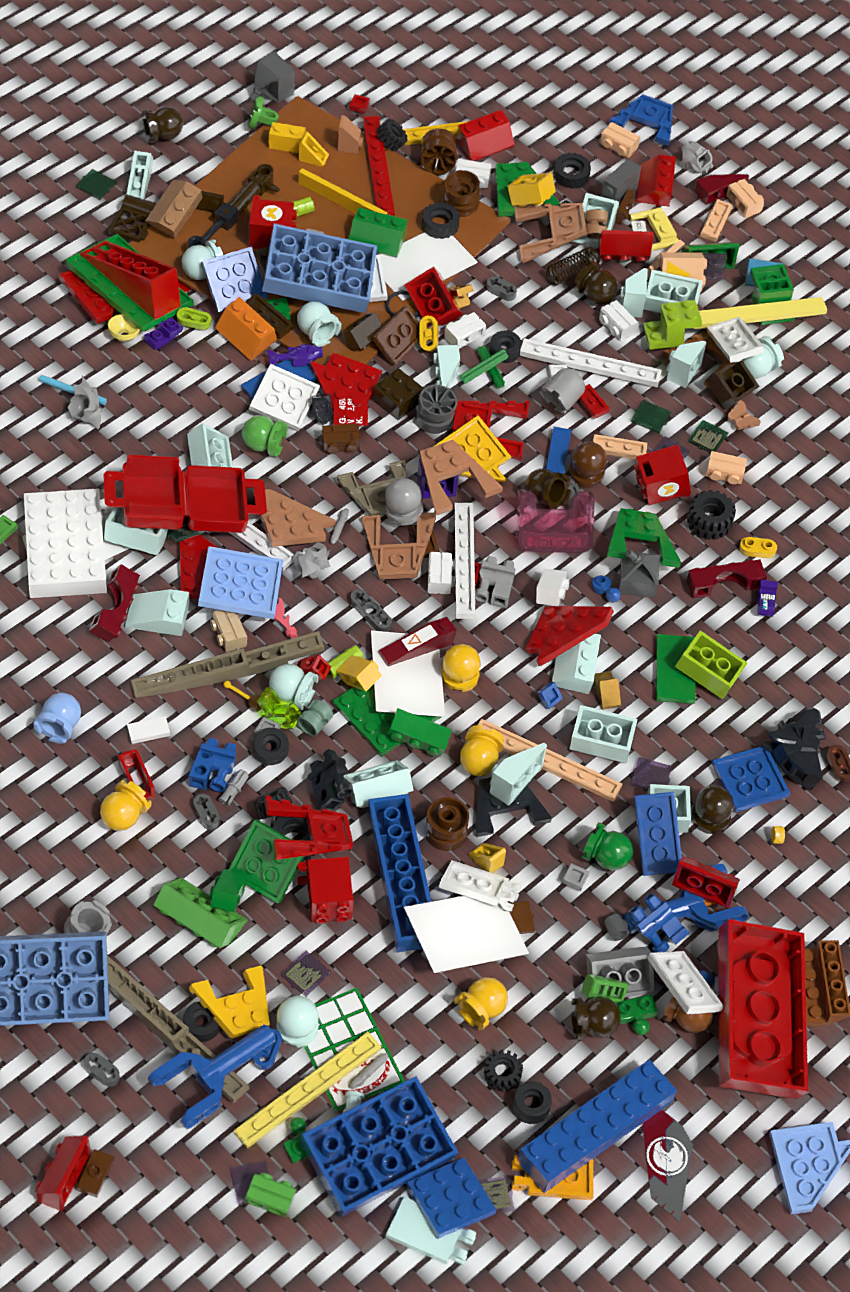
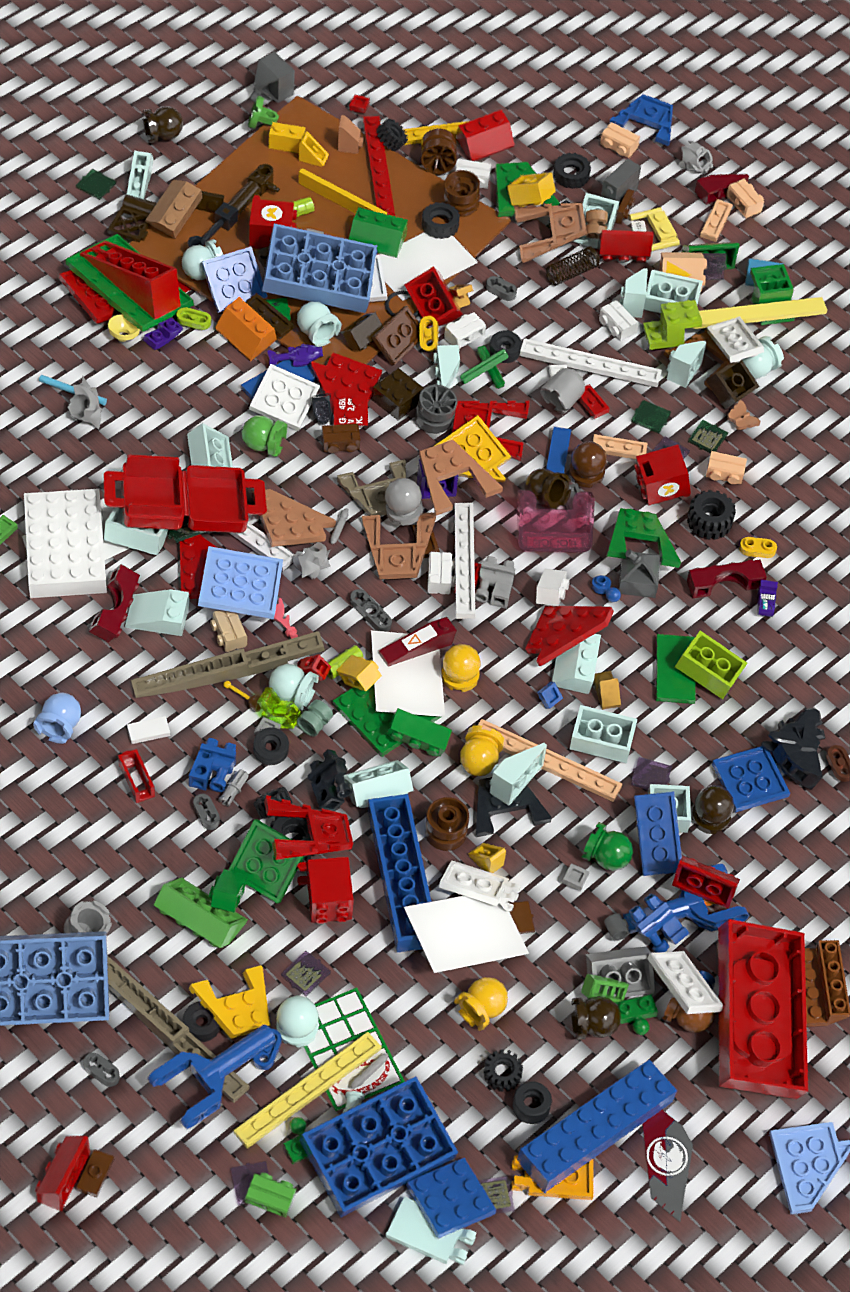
(123, 808): yellow tile -> none
(597, 284): dark brown tile -> none
(656, 180): red slope -> none
(656, 265): light nougat tile -> none
(777, 834): yellow axle -> none

